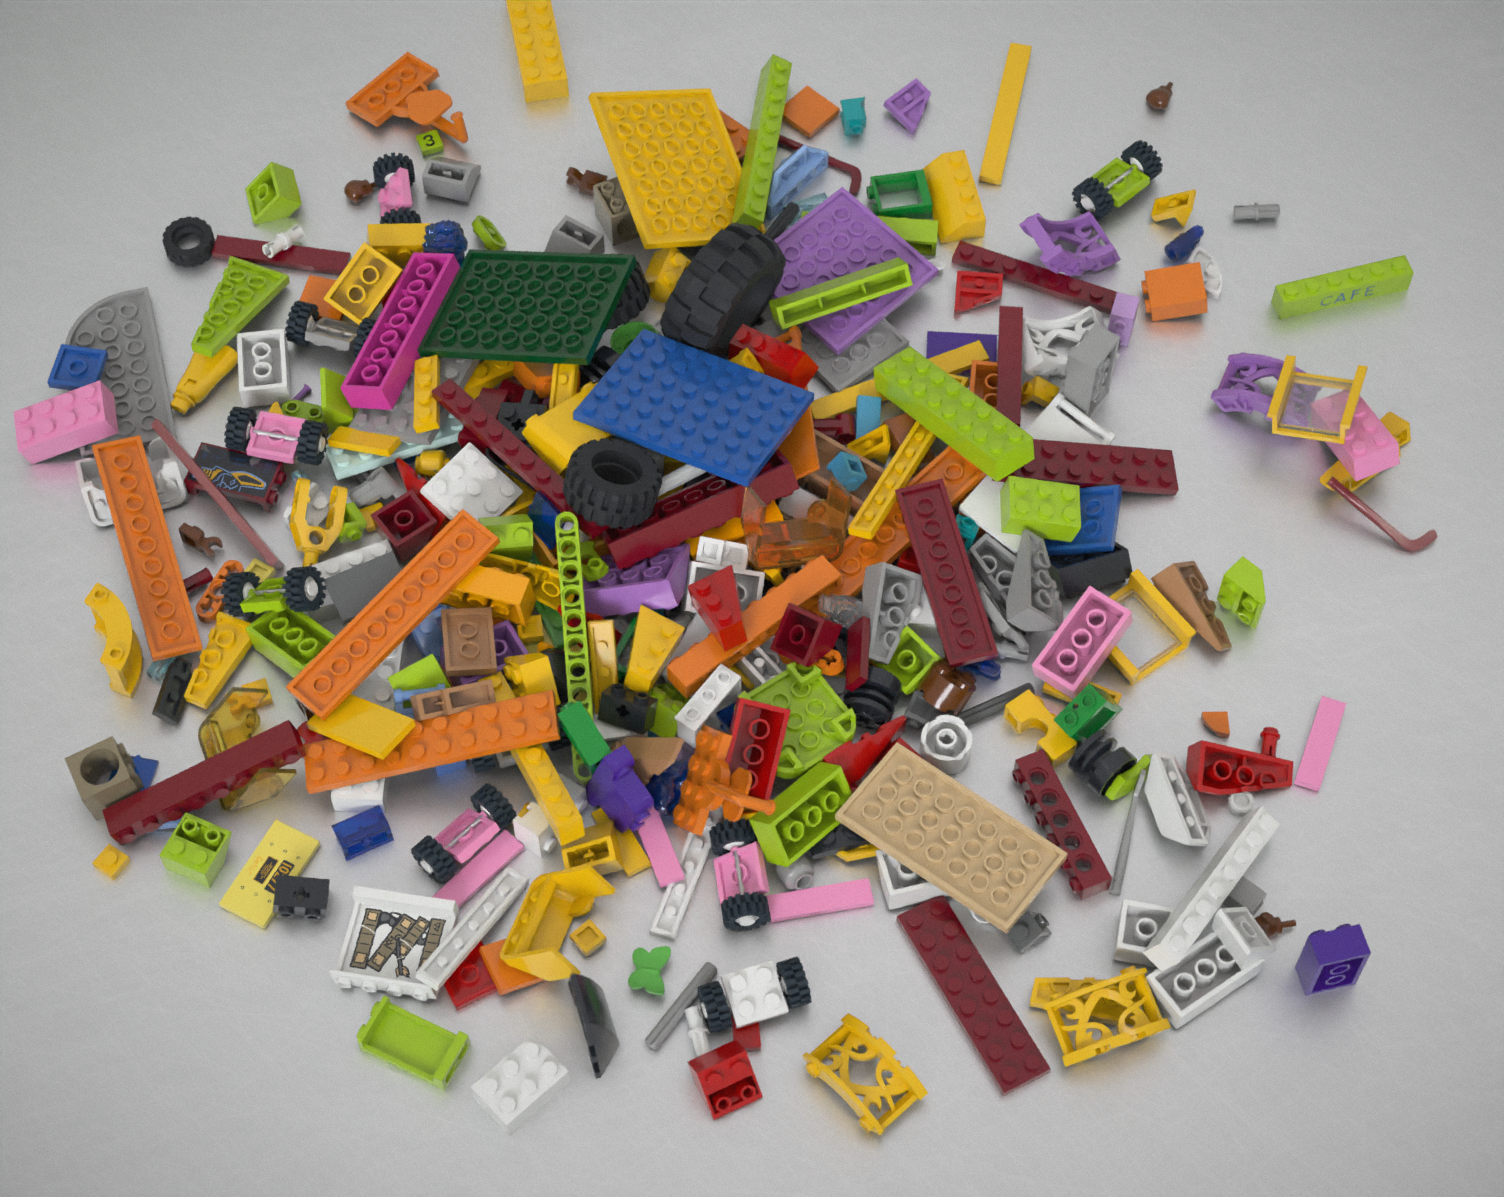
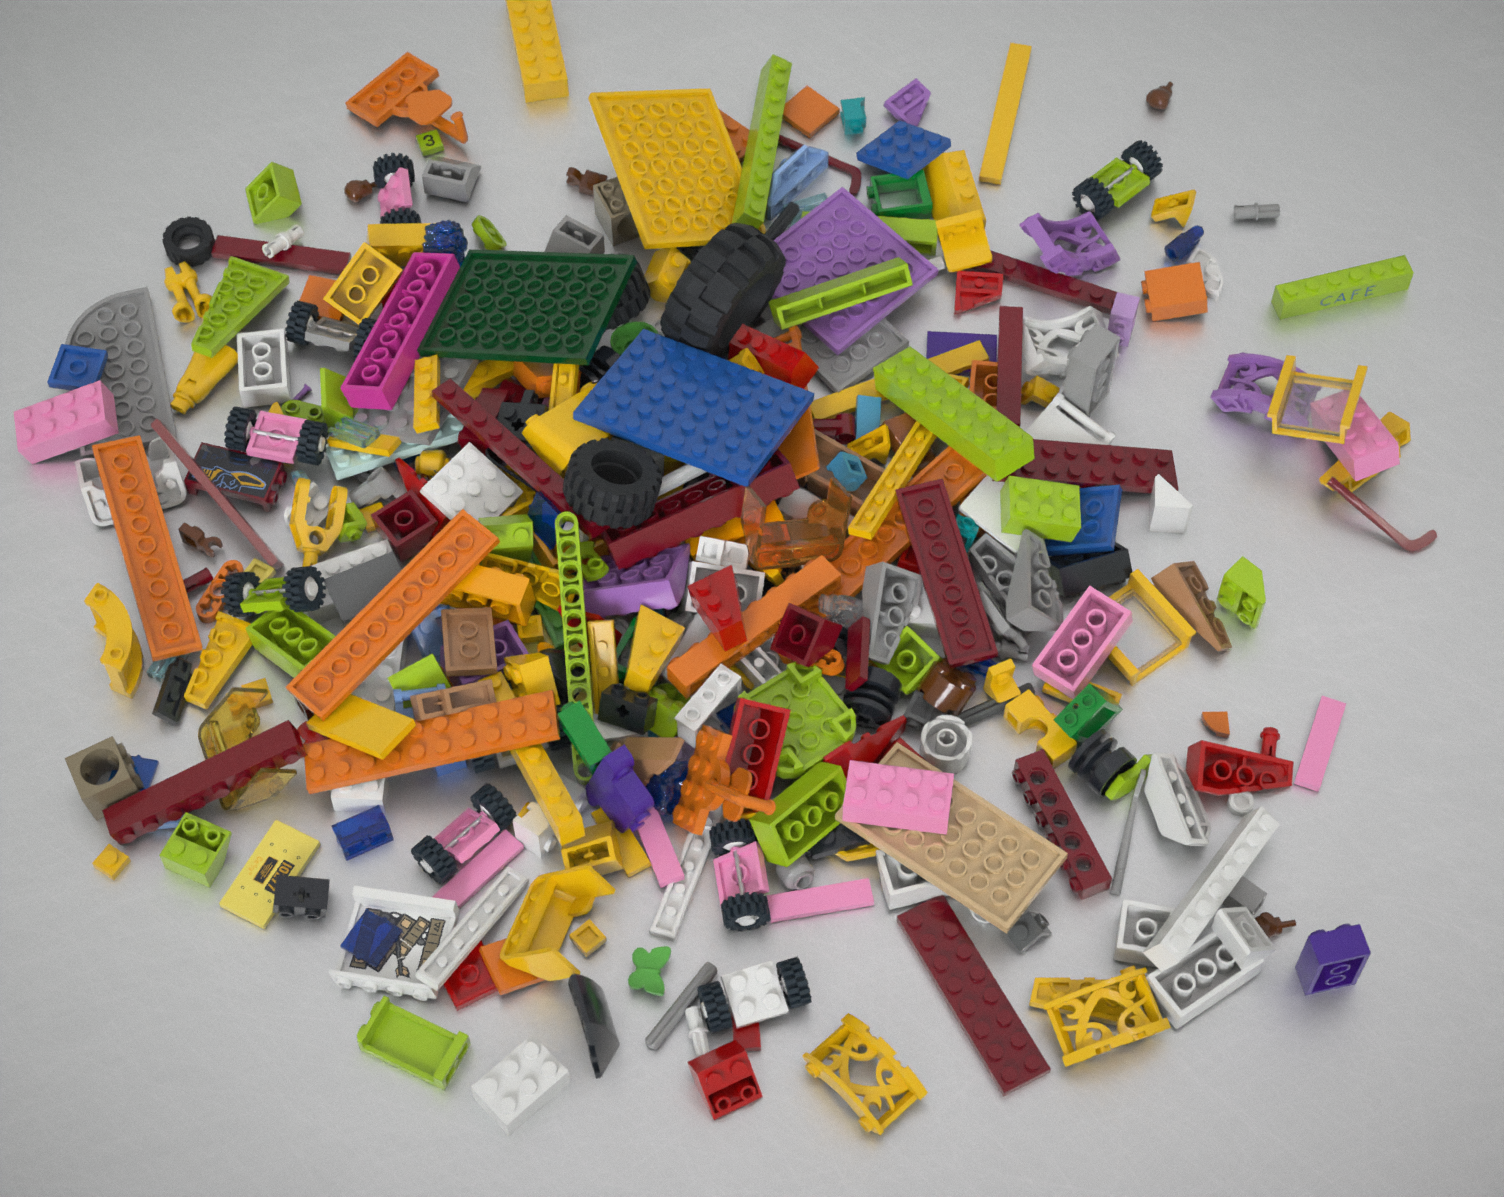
(187, 280): none -> yellow piece
(357, 431): none -> clear light blue tile
(371, 938): none -> clear blue piece
(898, 797): none -> bright pink brick
(903, 149): none -> blue plate
(964, 241): none -> yellow bracket
(1000, 682): none -> yellow slope
(1168, 508): none -> white slope

